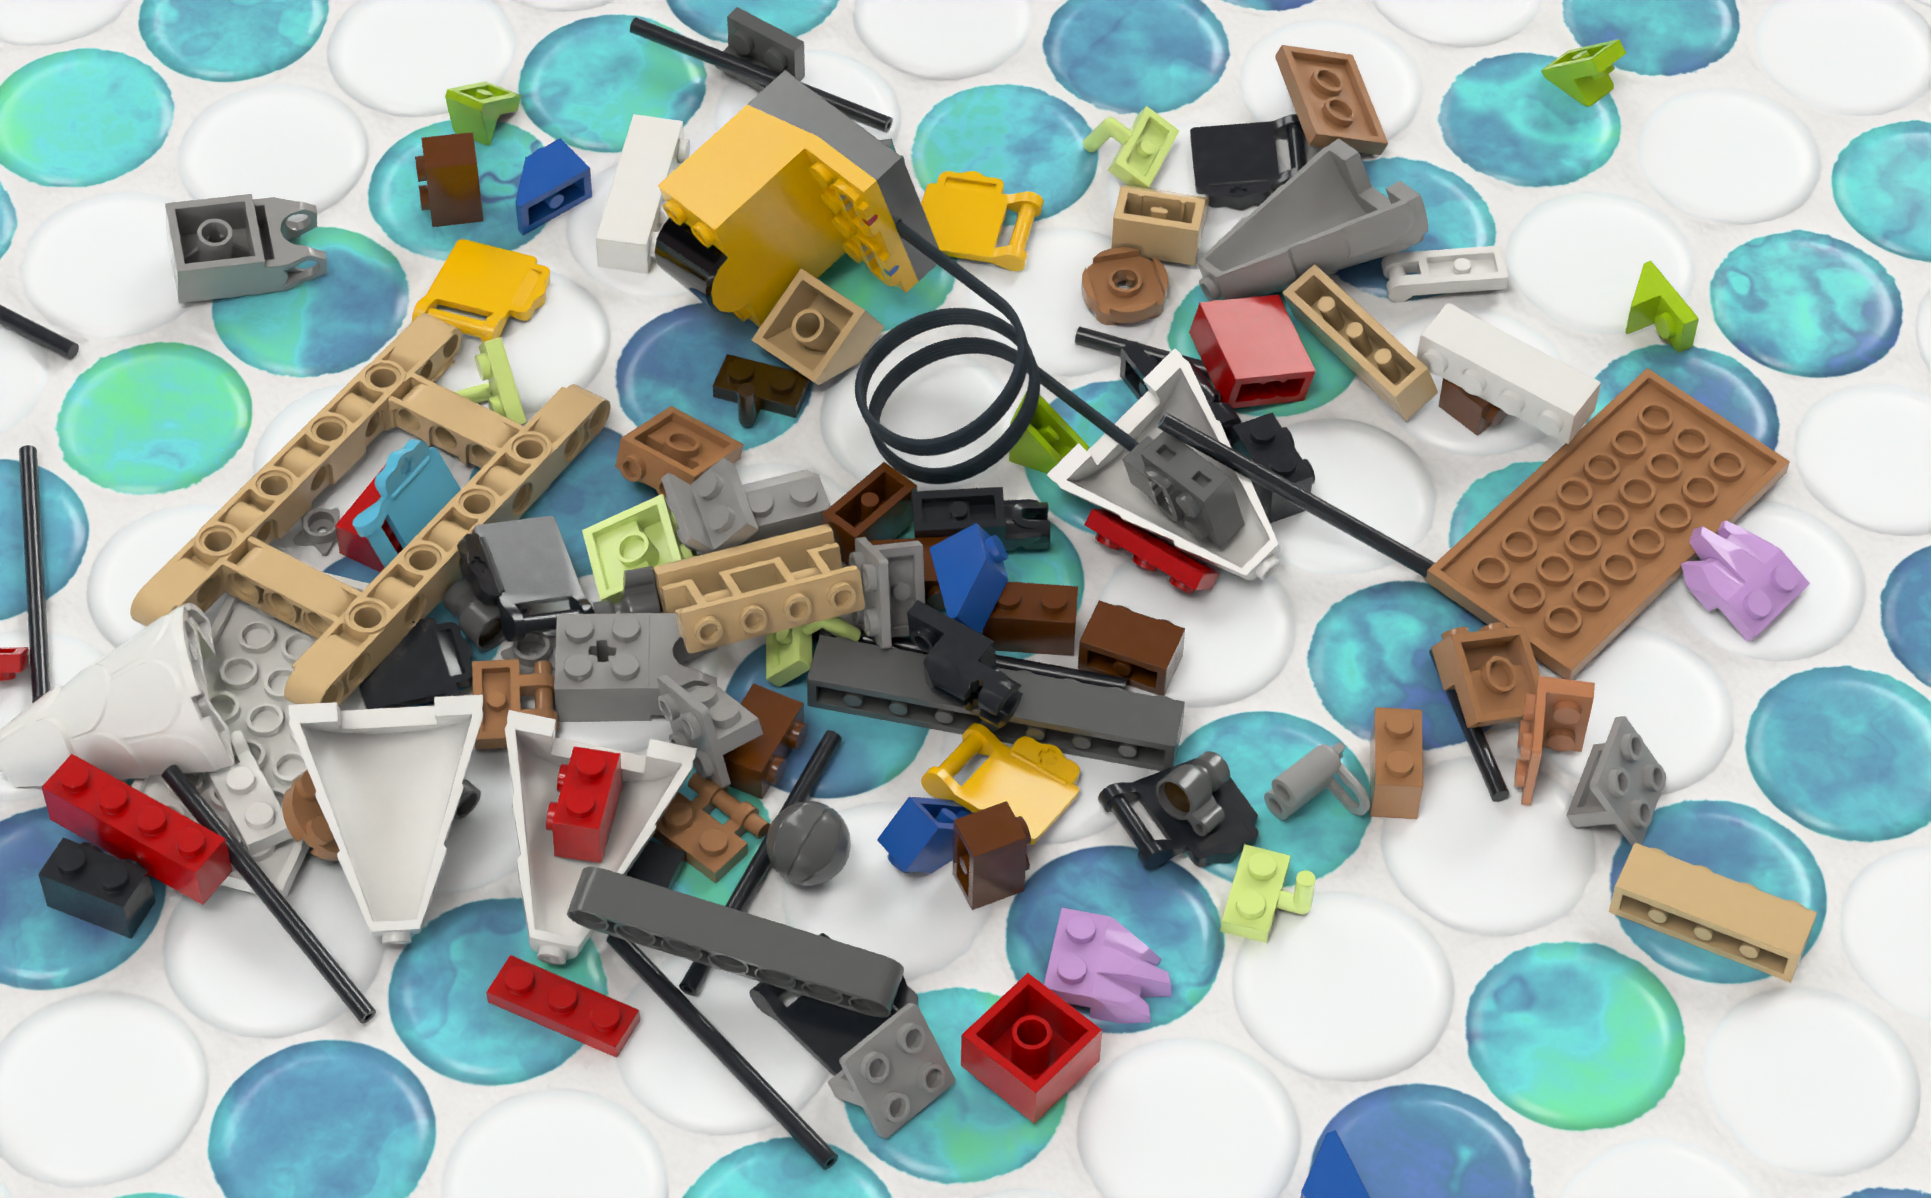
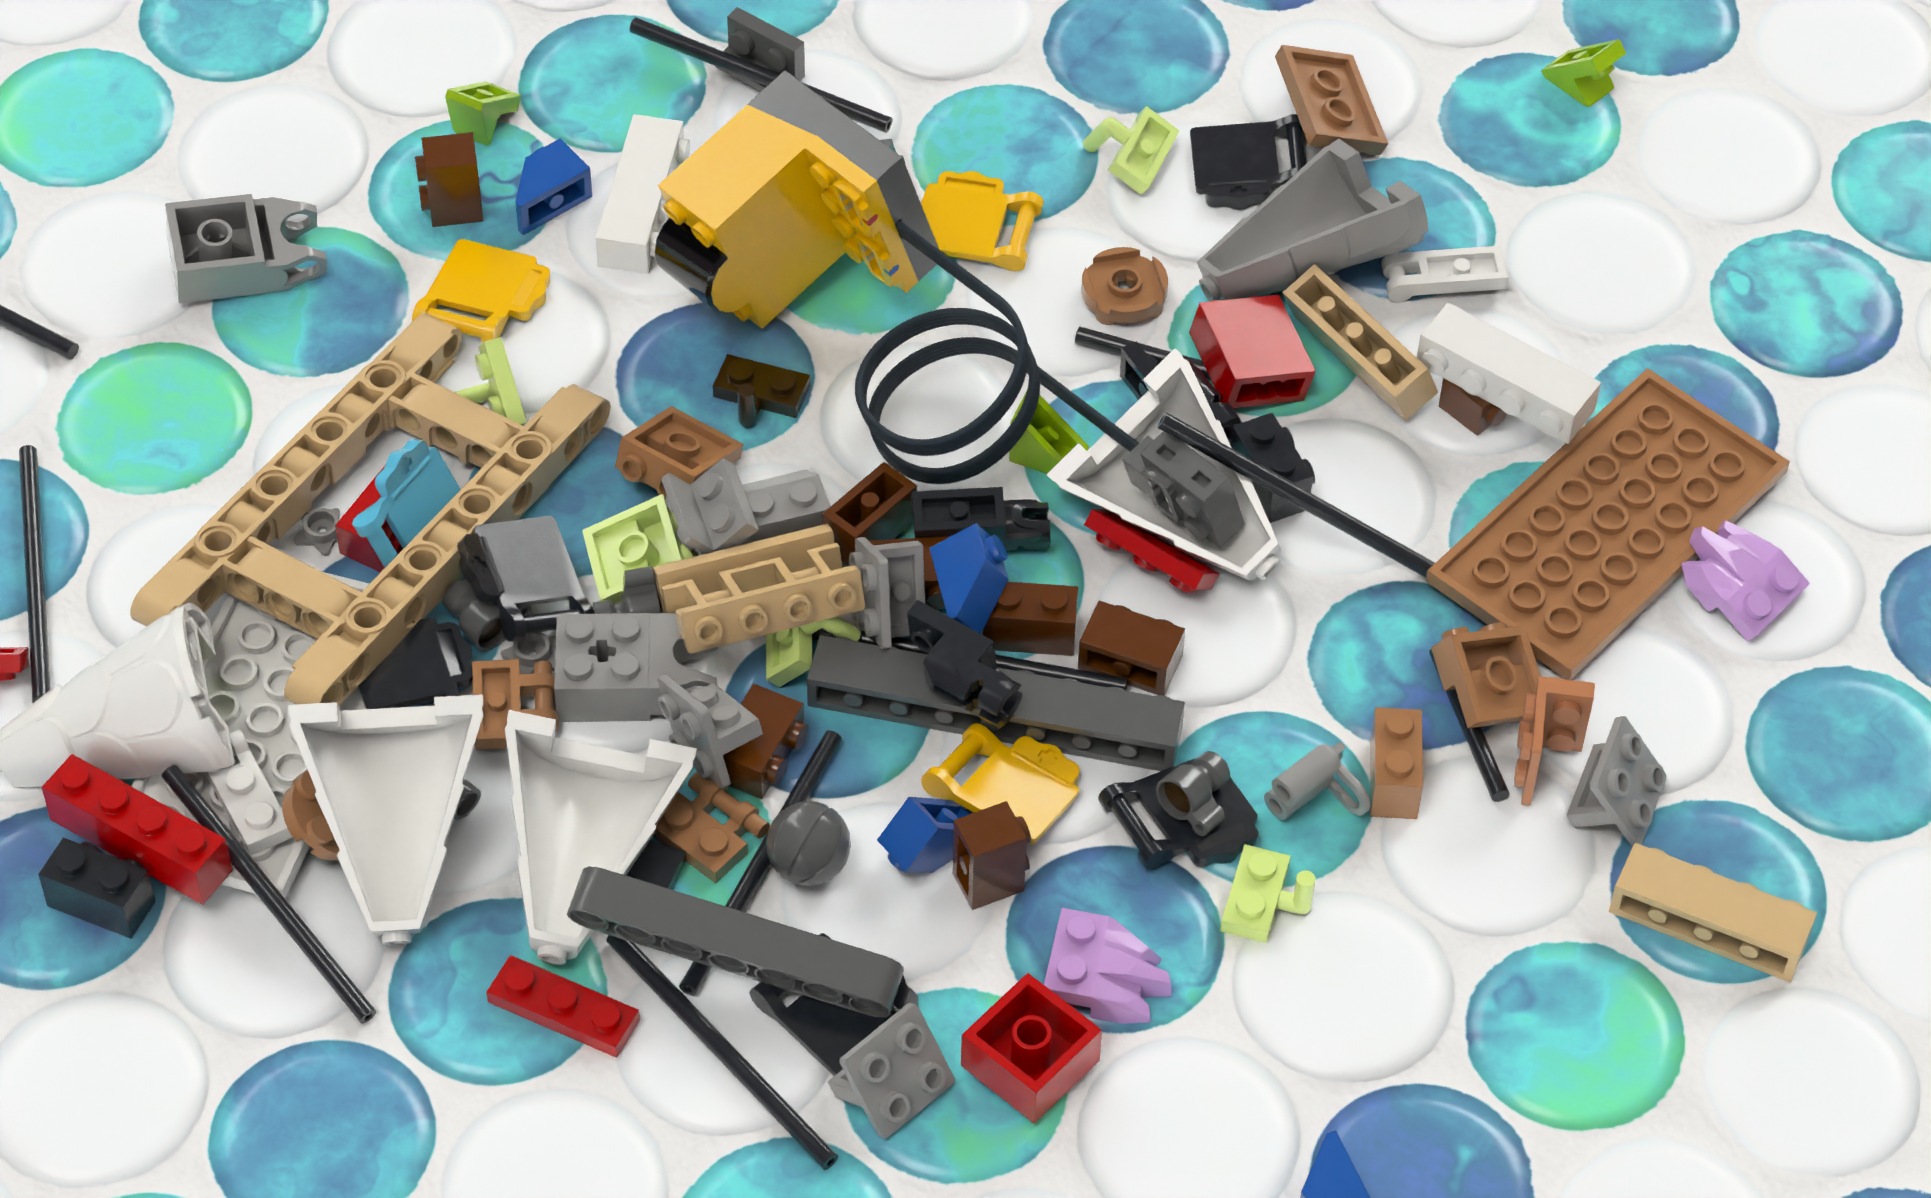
(586, 804): red brick -> none
(817, 330): tan slope -> none
(1159, 223): tan slope -> none
(1661, 305): lime slope -> none

